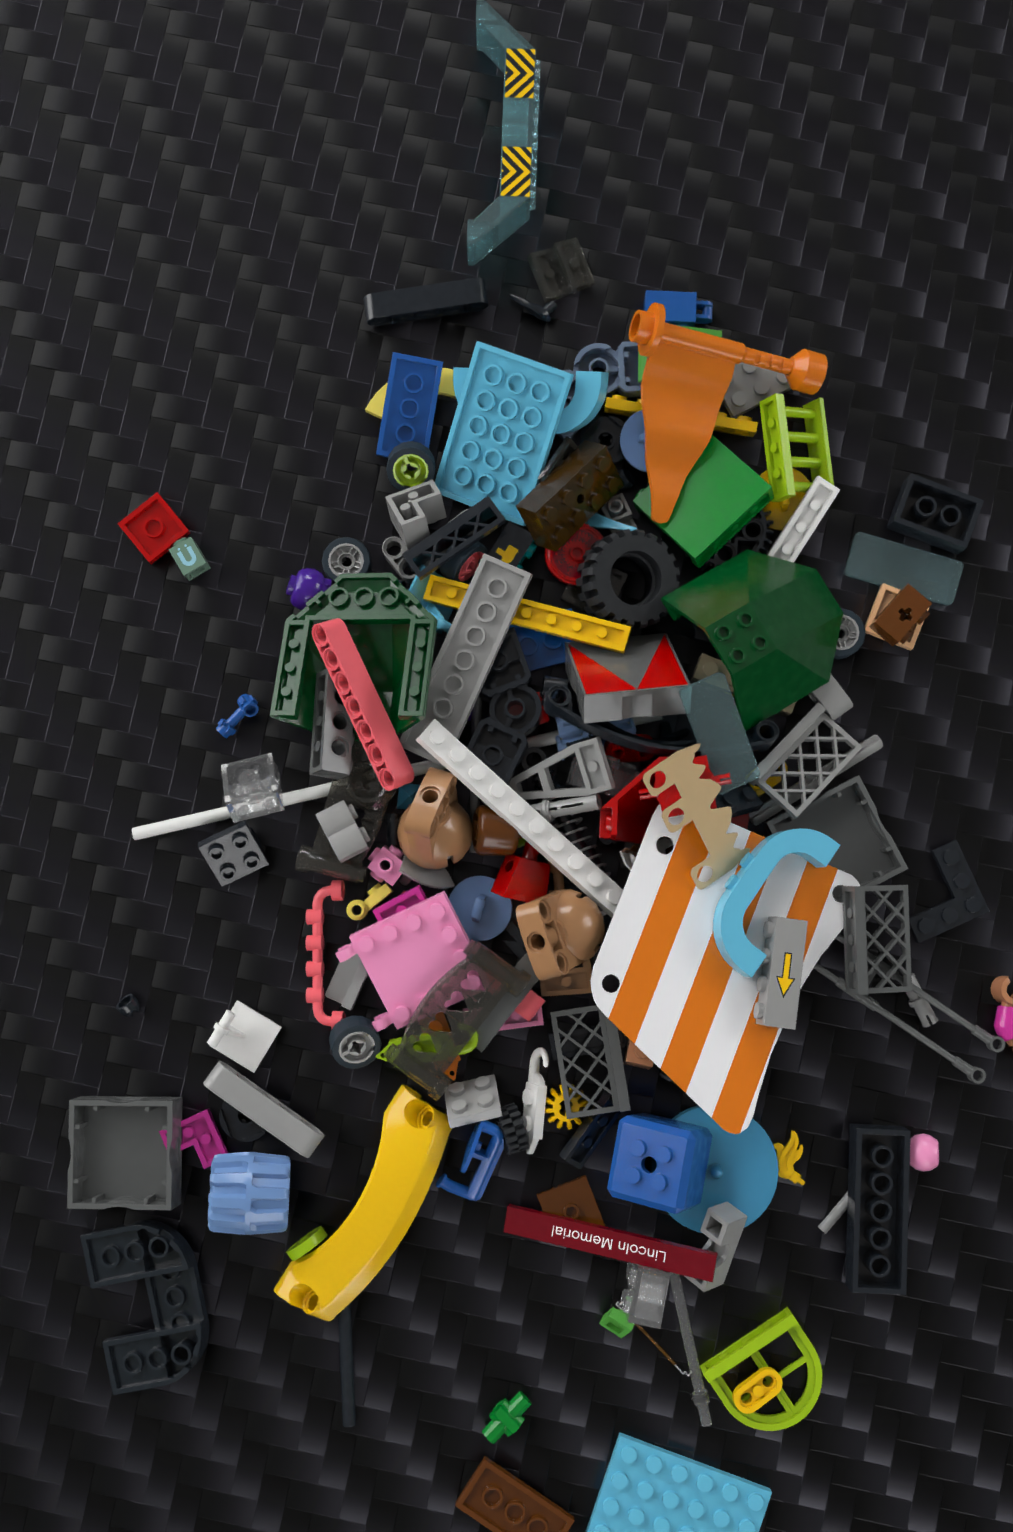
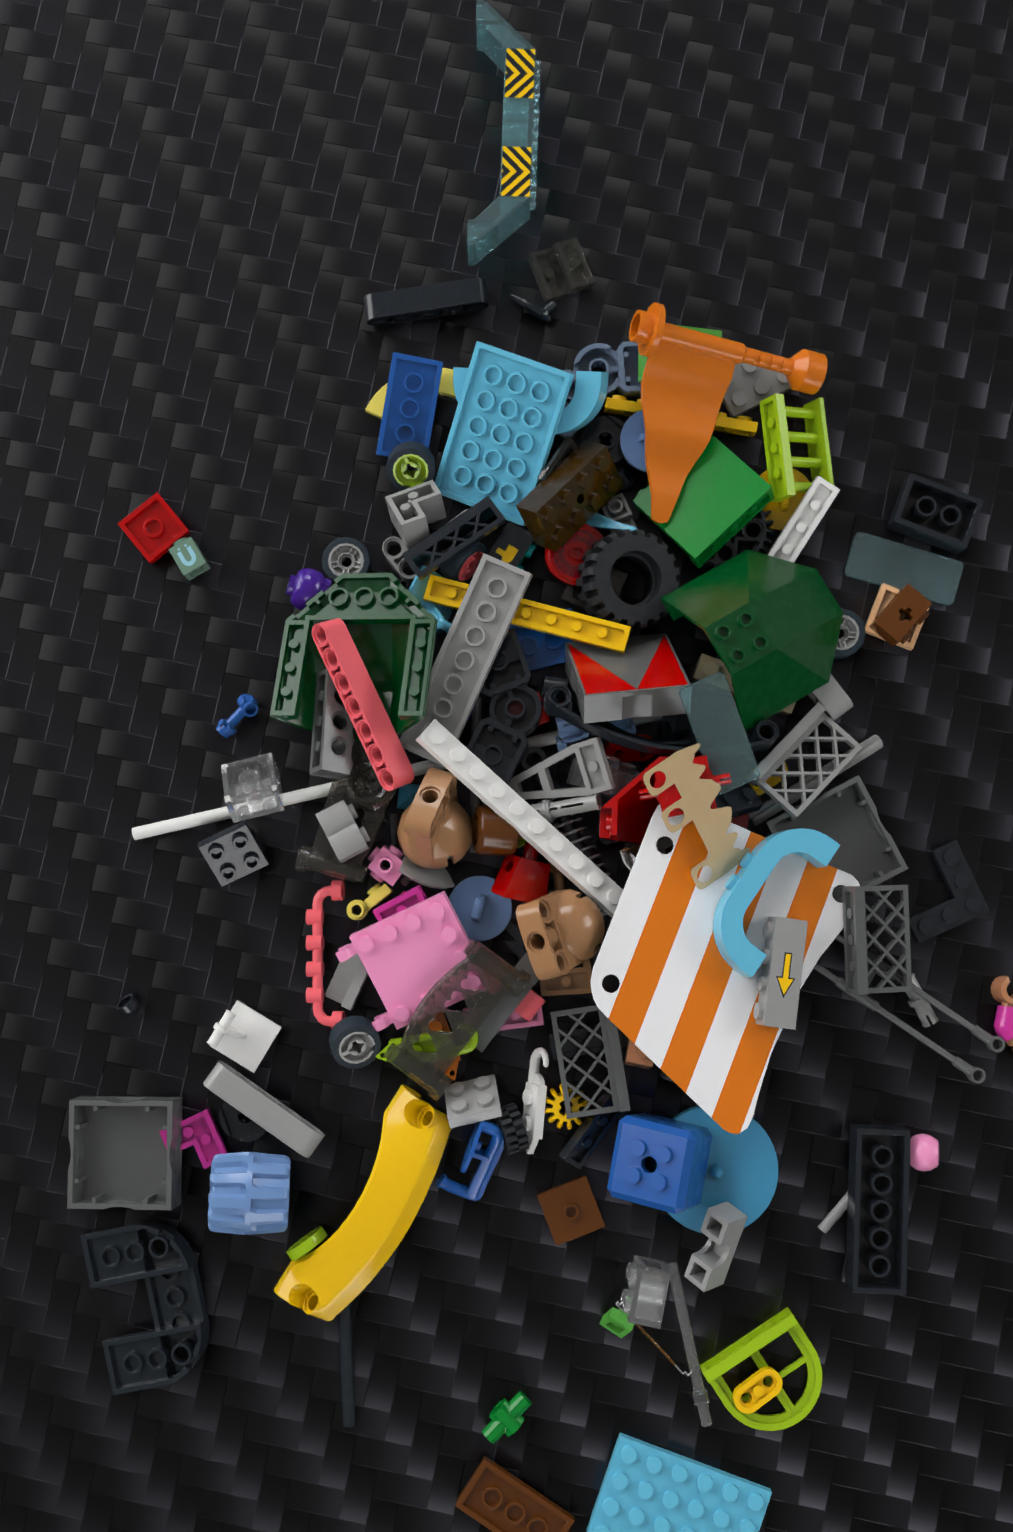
(611, 1242): dark red tile -> none
(680, 307): blue brick -> none
(787, 1157): yellow piece -> none

